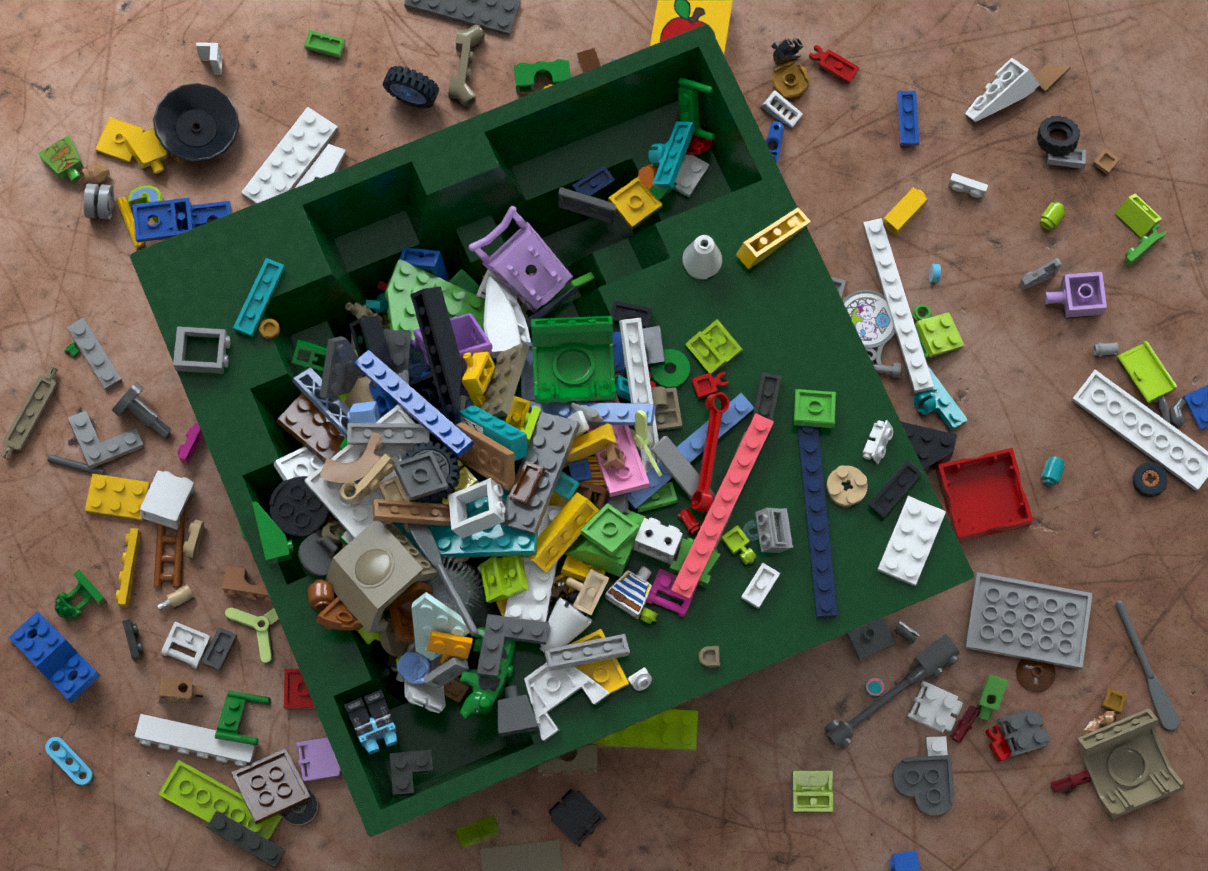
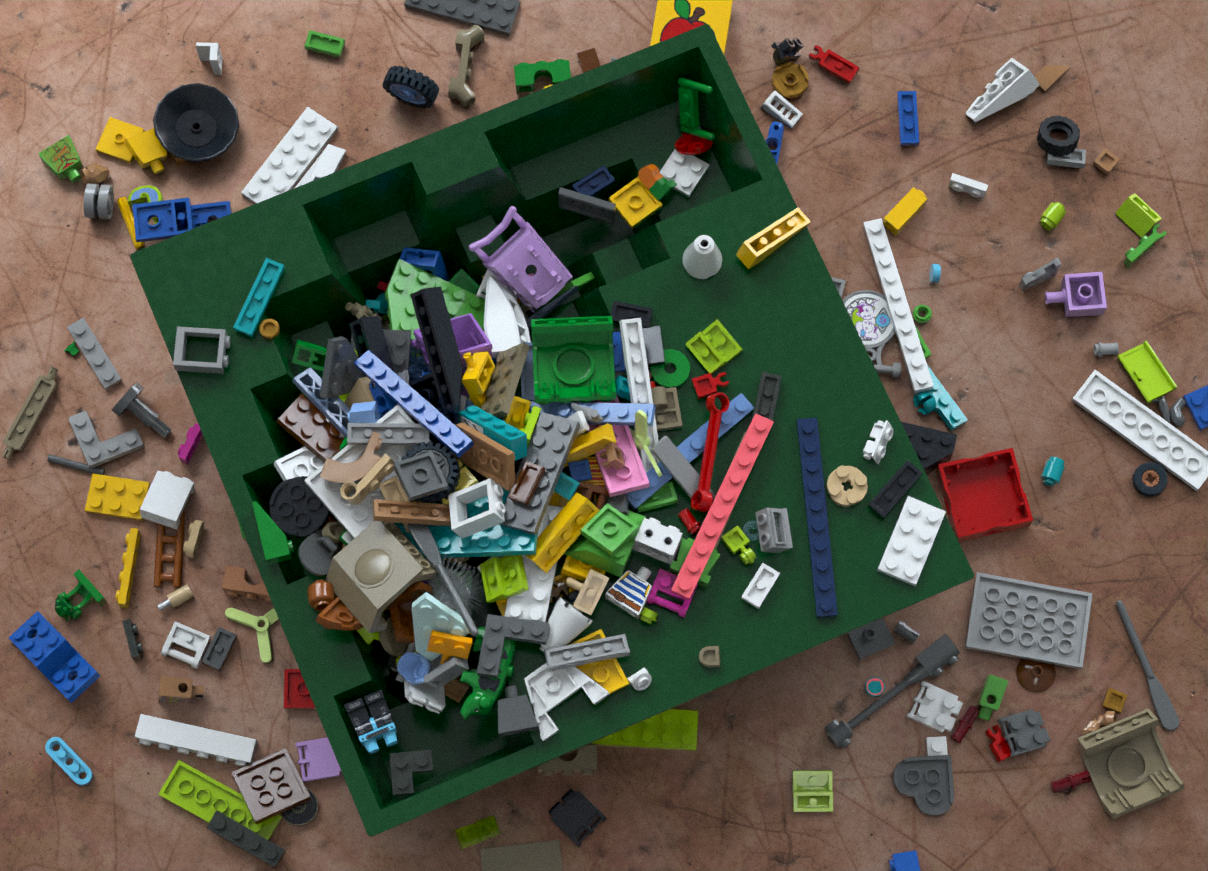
(232, 715): green plate -> none
(670, 155): teal plate -> none
(814, 408): bright green tile -> none
(939, 334): lime plate -> none

